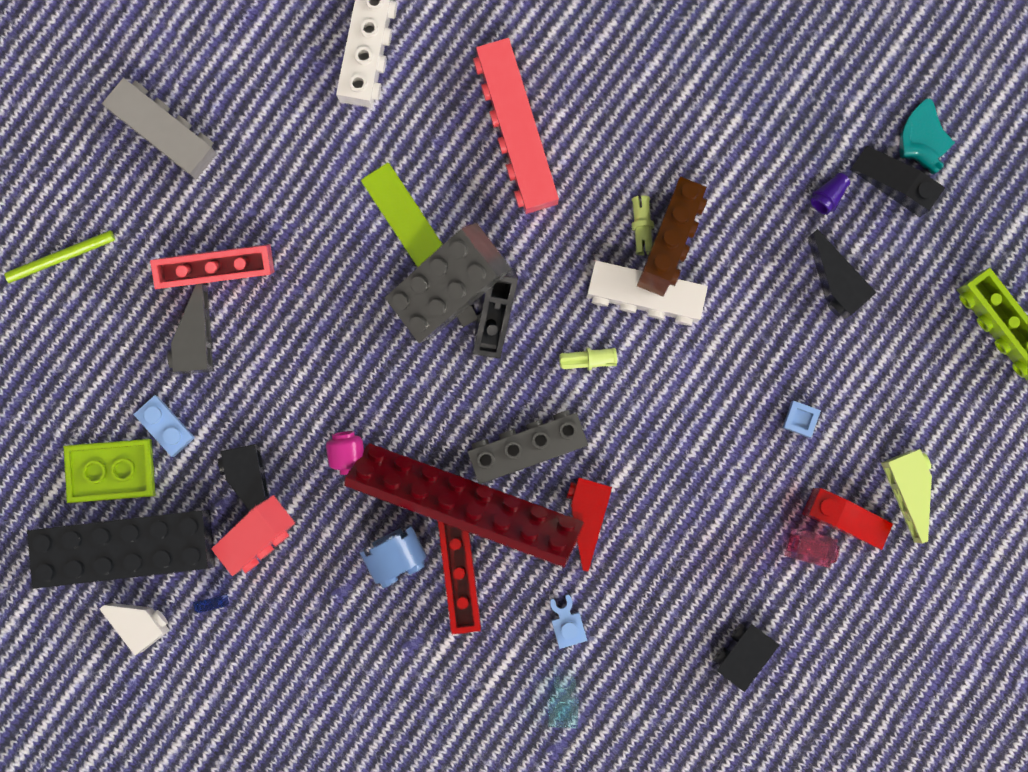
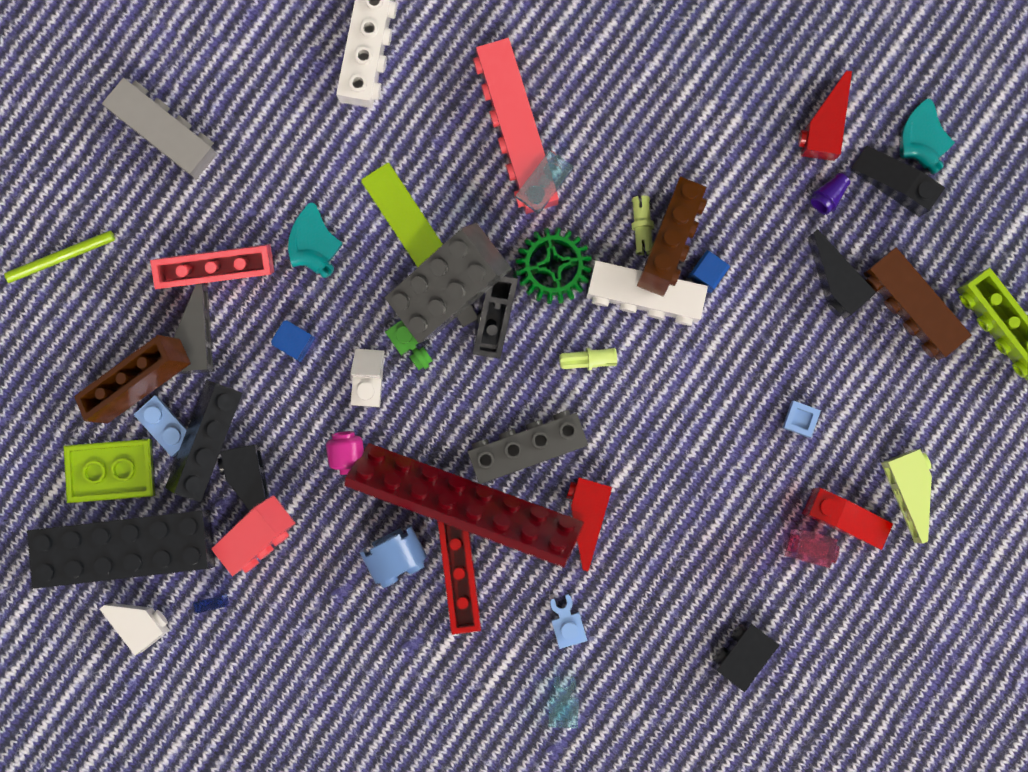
(132, 379): none -> reddish brown brick
(203, 441): none -> black brick
(292, 340): none -> blue piece
(312, 243): none -> teal arm
(367, 377): none -> white slope
(405, 341): none -> bright green plate
(541, 267): none -> green gear
(544, 182): none -> clear light blue plate
(709, 271): none -> blue piece
(826, 129): none -> red slope
(916, 304): none -> reddish brown brick

